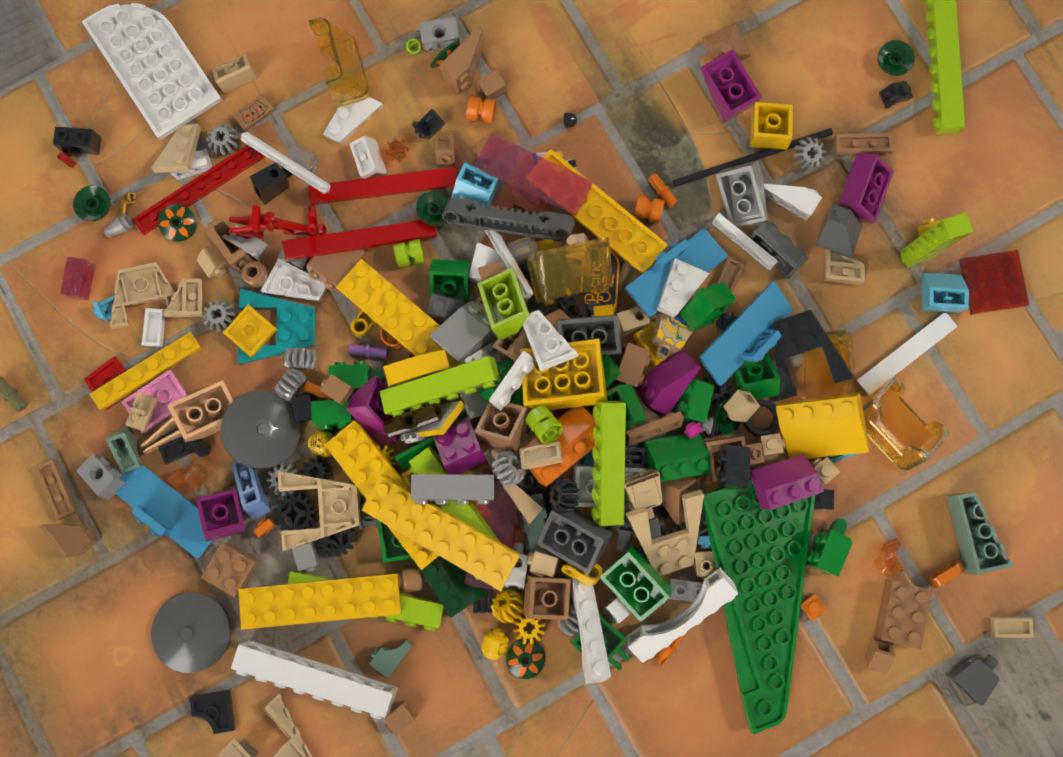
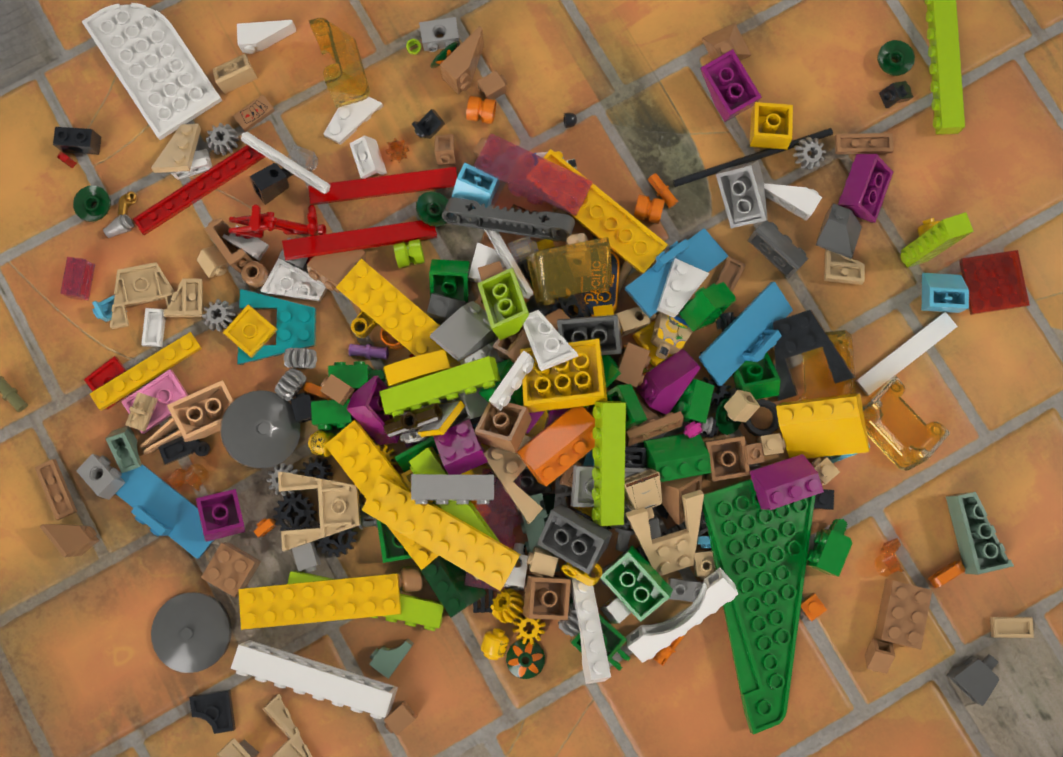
(186, 226): dark green dish -> none
(250, 490): medium blue slope -> none
(261, 35): none -> white slope
(508, 468): light grey gear -> none
(541, 455): tan tile -> none
(544, 424): lime wheel -> none
(564, 495): black gear -> none
(734, 467): black brick -> none
(744, 241): white tile -> none

